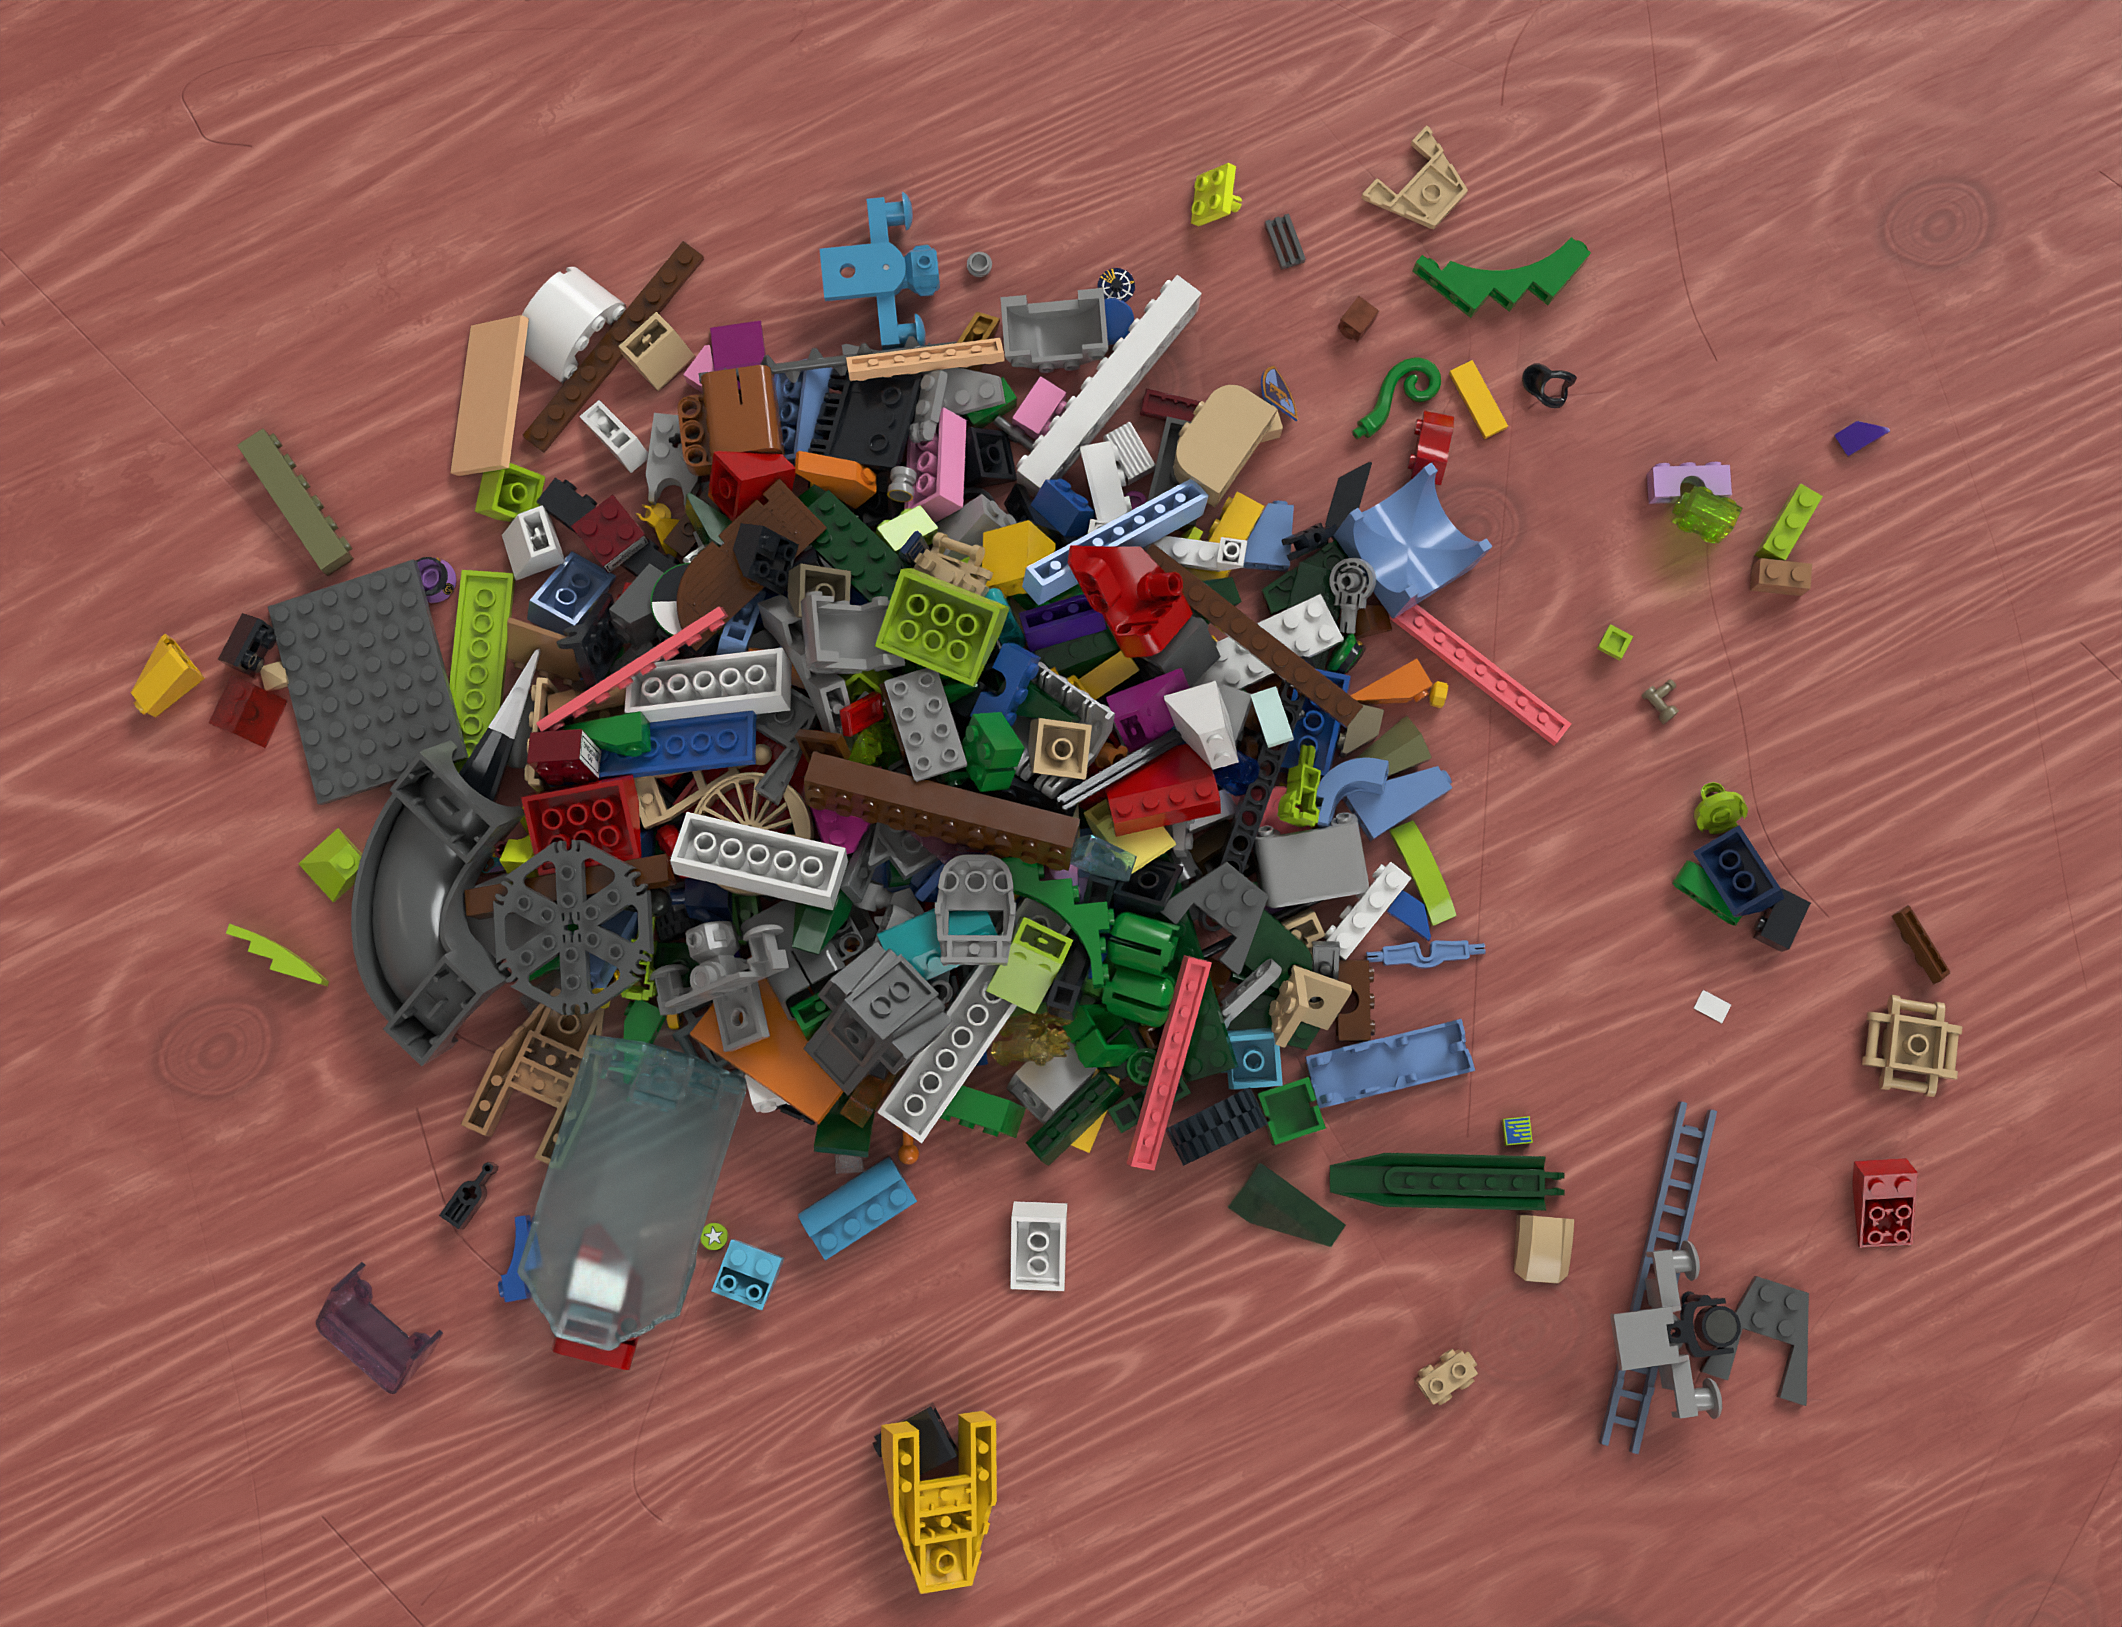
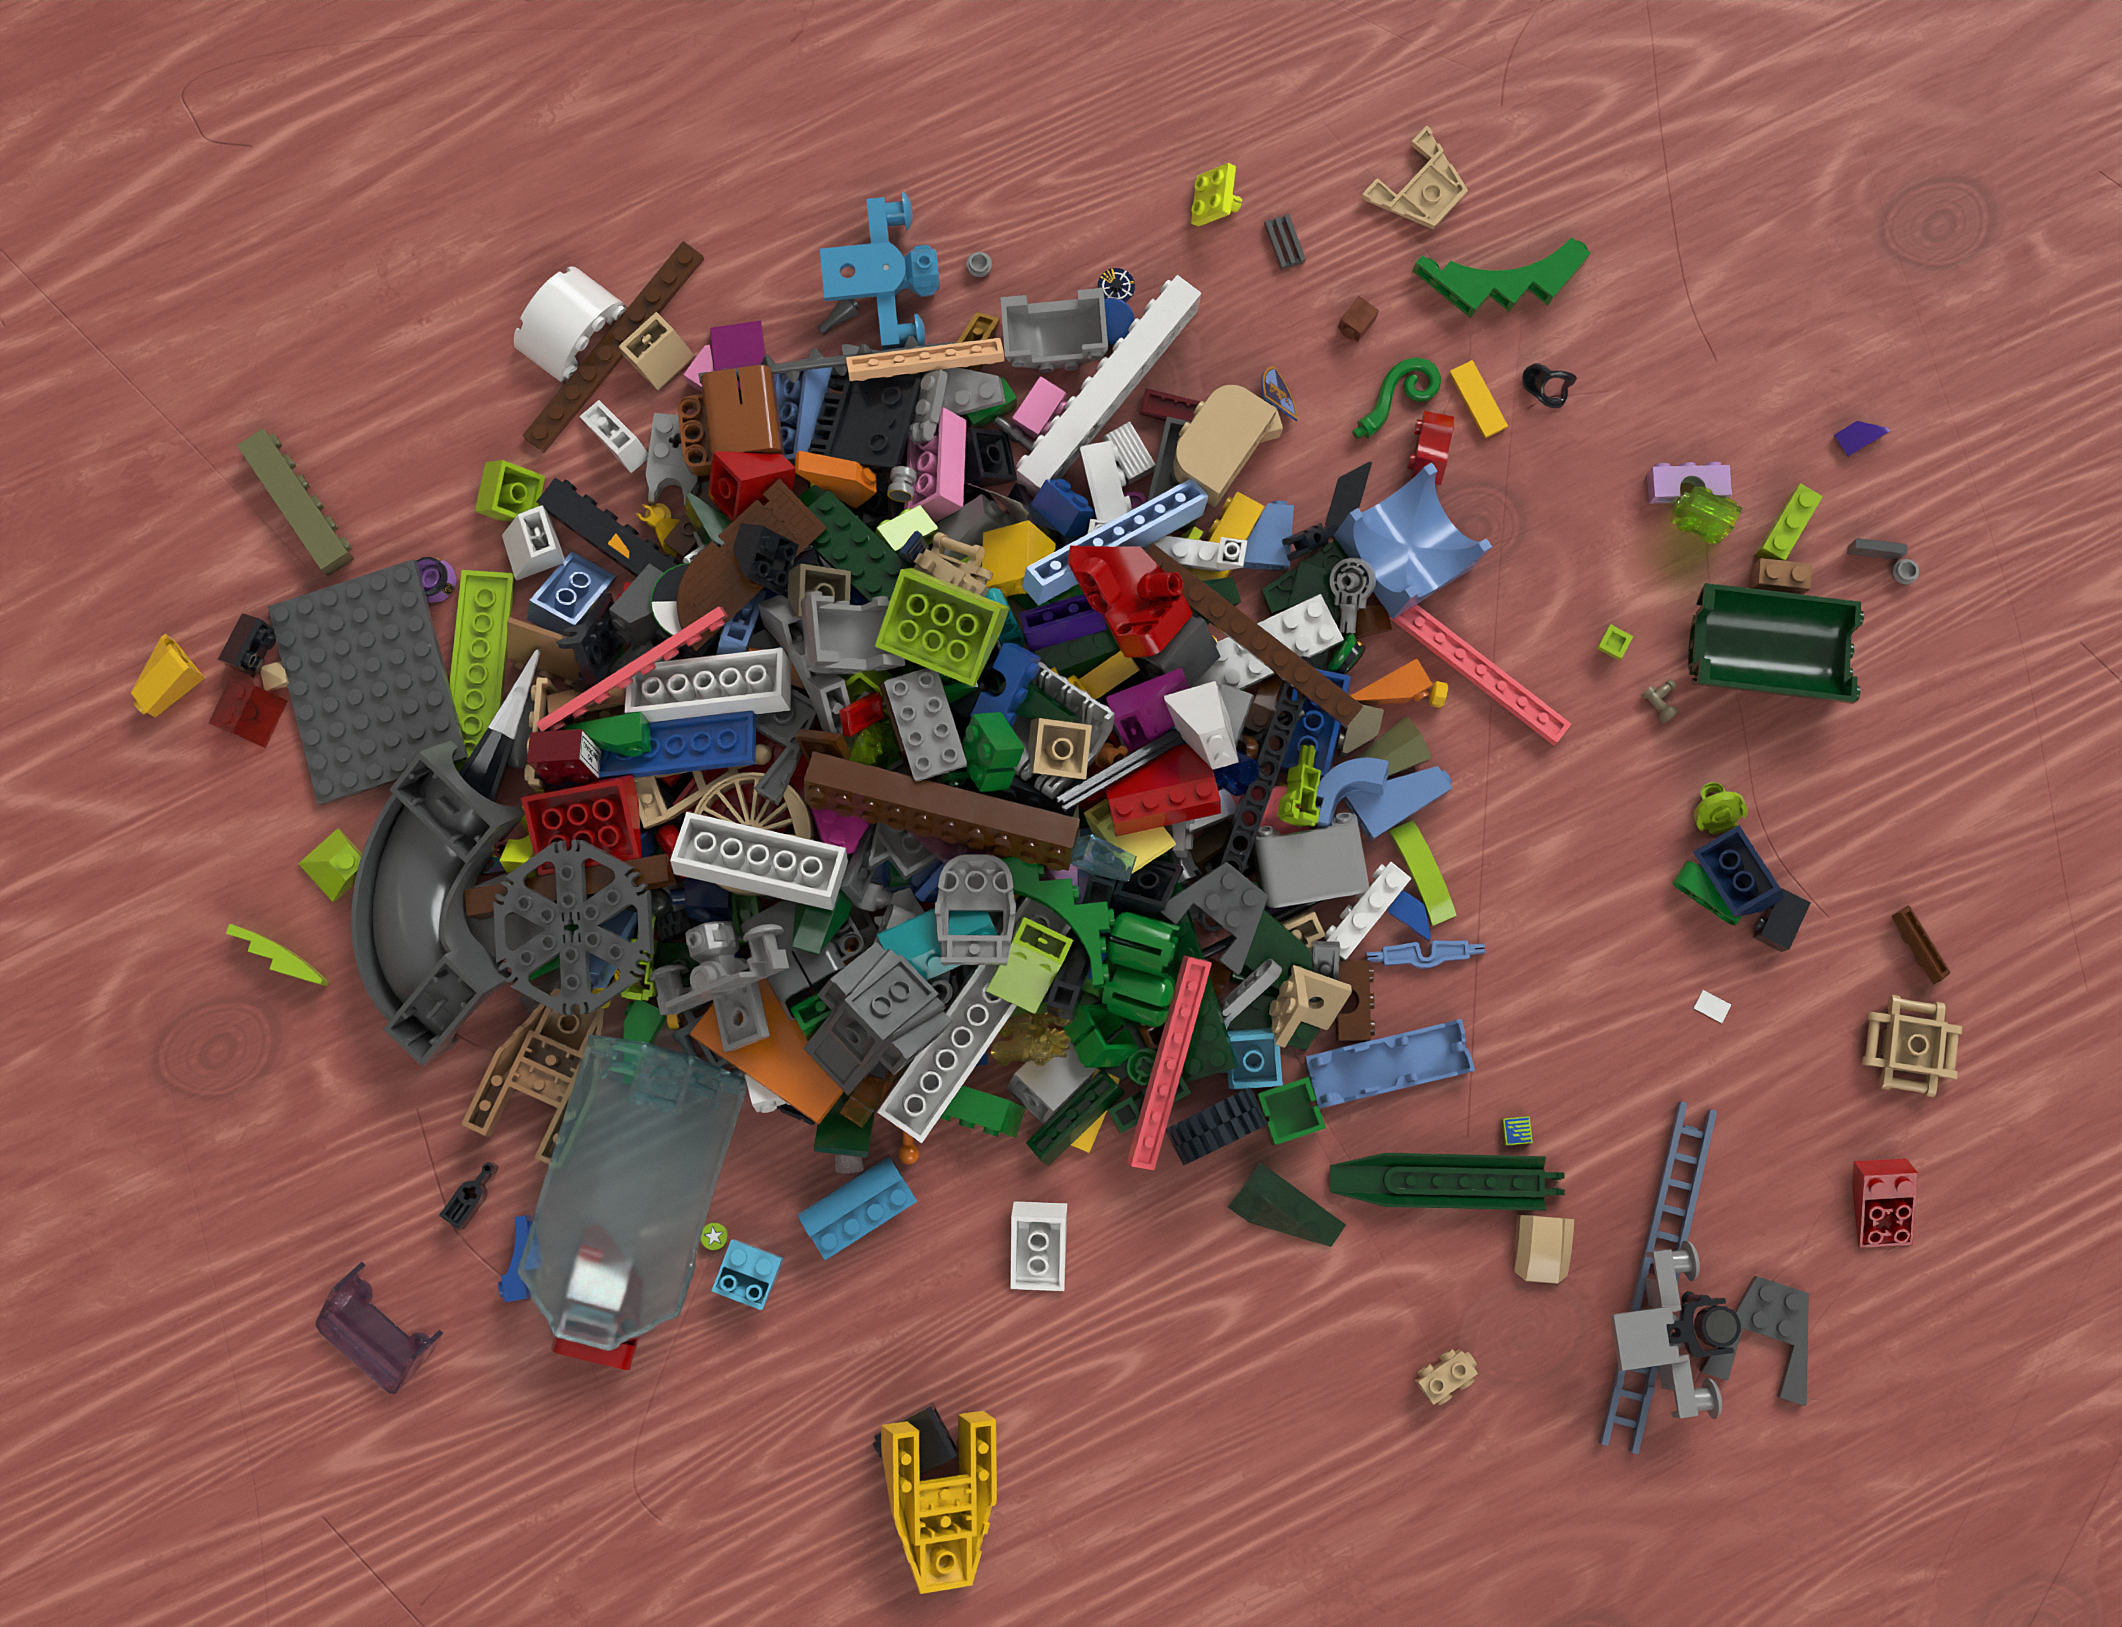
(489, 396): light nougat tile -> none
(610, 533): dark red brick -> none
(841, 312): none -> dark grey cone
(1014, 508): none -> white sticker
(1272, 717): light aqua slope -> none
(1774, 643): none -> dark green cylinder
(1877, 549): none -> dark grey tile
(1905, 571): none -> light grey plate

